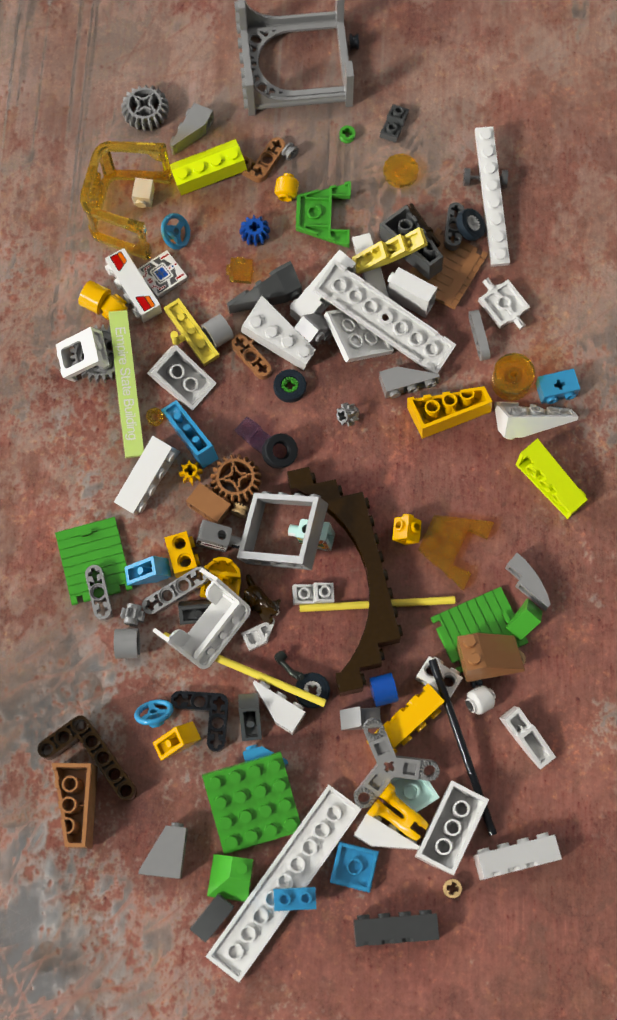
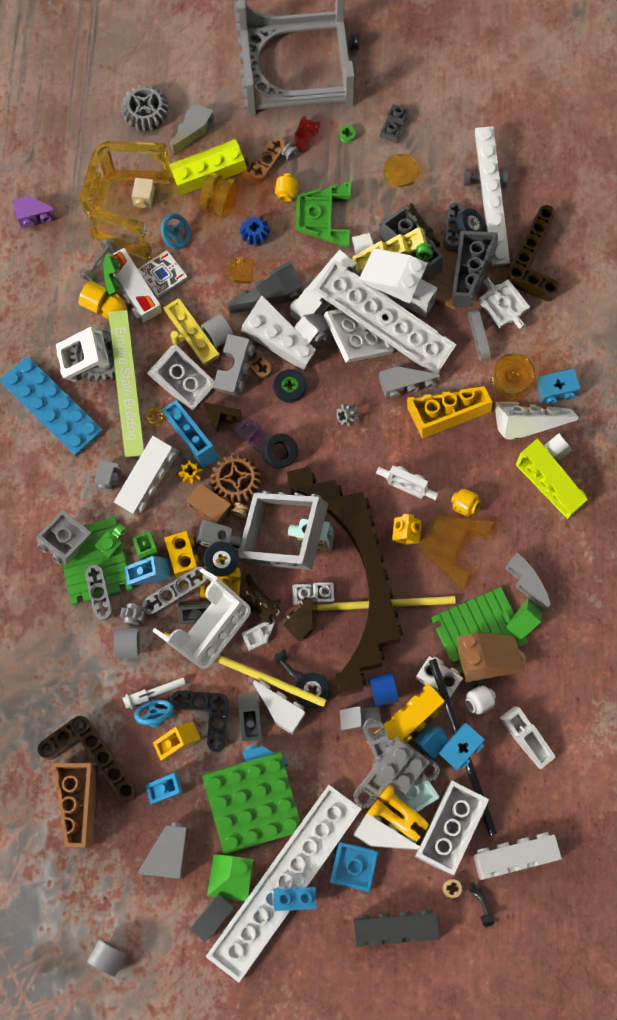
(32, 211): none -> medium lavender slope
(51, 406): none -> dark azure plate
(63, 538): none -> light grey plate
(106, 475): none -> light grey brick
(106, 957): none -> light grey piece
(108, 246): none -> flat silver wheel
(110, 543): none -> bright green plate
(111, 267): none -> bright green slope
(133, 699): none -> white pin
(145, 546): none -> bright green slope
(164, 788): none -> dark azure slope
(217, 413): none -> dark brown slope
(217, 568): none -> black bush
(218, 195): none -> clear yellow wheel
(232, 381): none -> light grey arch
(303, 620): none -> dark brown slope
(306, 131): none -> clear red piece
(393, 273): none -> white slope
(399, 764): none -> light grey plate
(412, 484): none -> white plate
(424, 251): none -> bright green bush
(431, 740): none -> dark azure brick
(450, 749): none -> dark azure brick
(466, 502): none -> yellow head
(472, 263): none -> dark grey wedge
(487, 919): none -> pearl dark grey piece
(529, 253): none -> dark brown beam
(558, 447): none -> white piece

